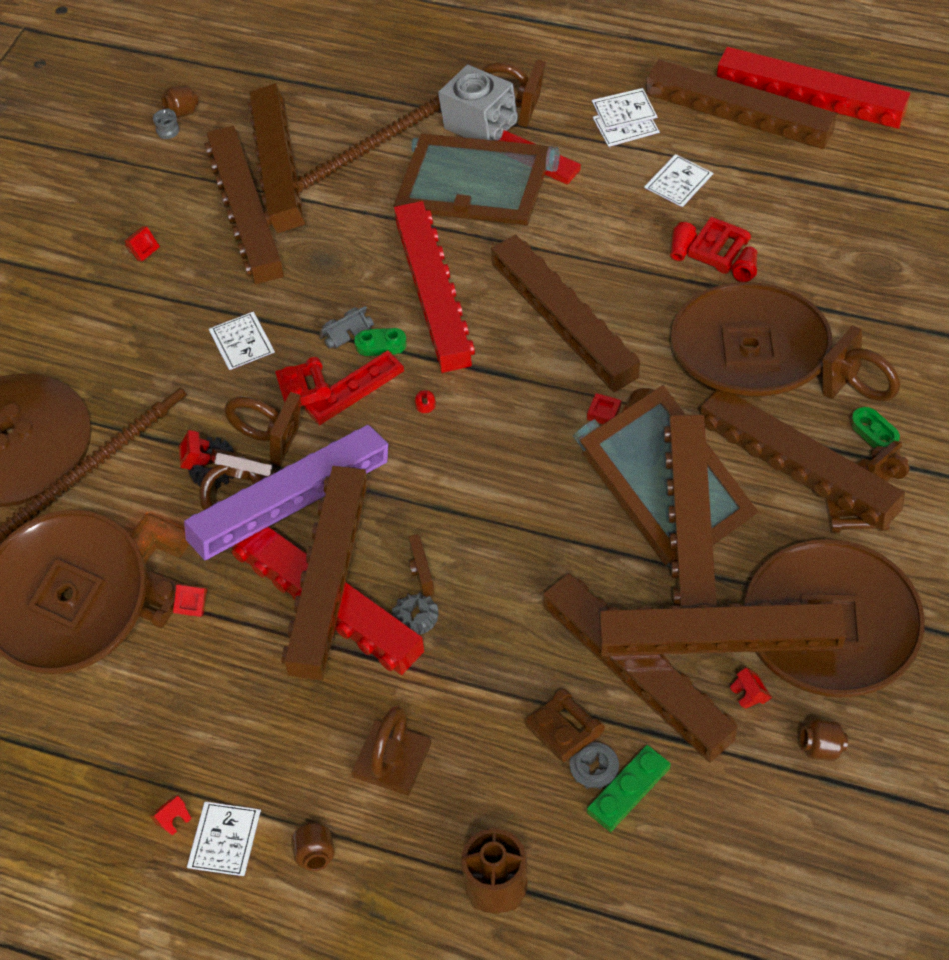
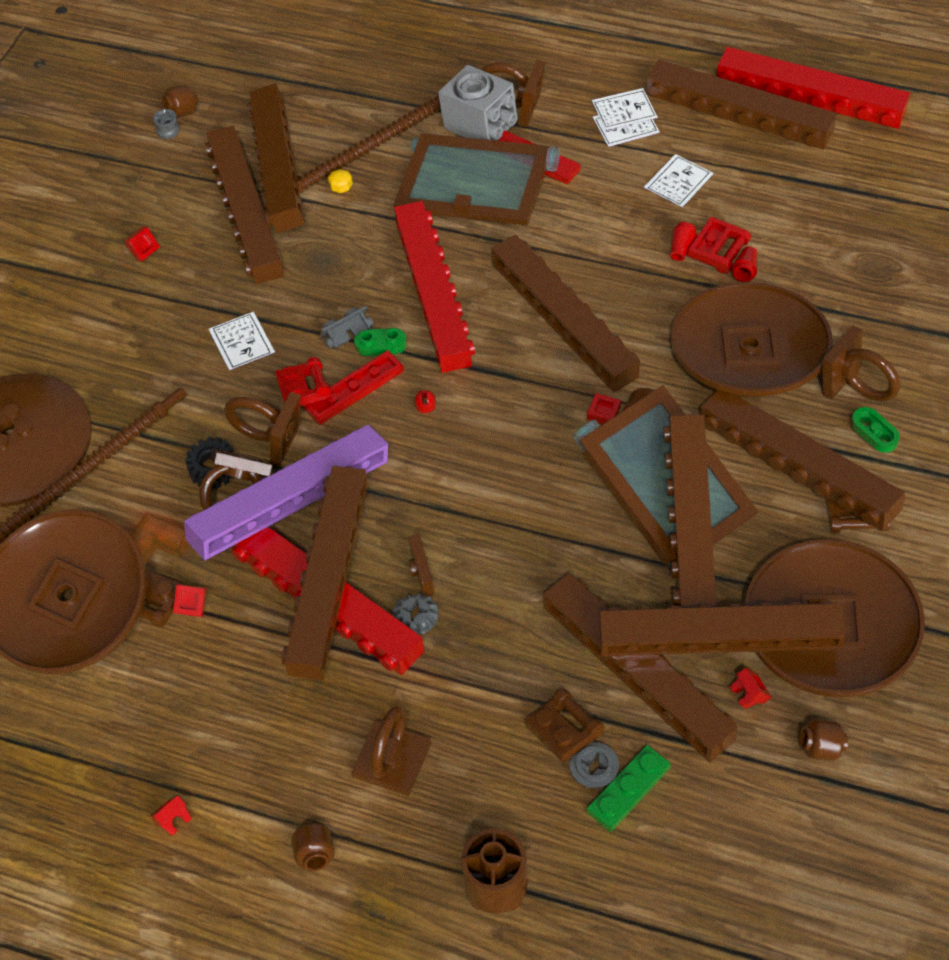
(190, 450): red tile -> none
(224, 838): white sticker -> none
(340, 181): none -> yellow tile
(887, 462): reddish brown hips -> none

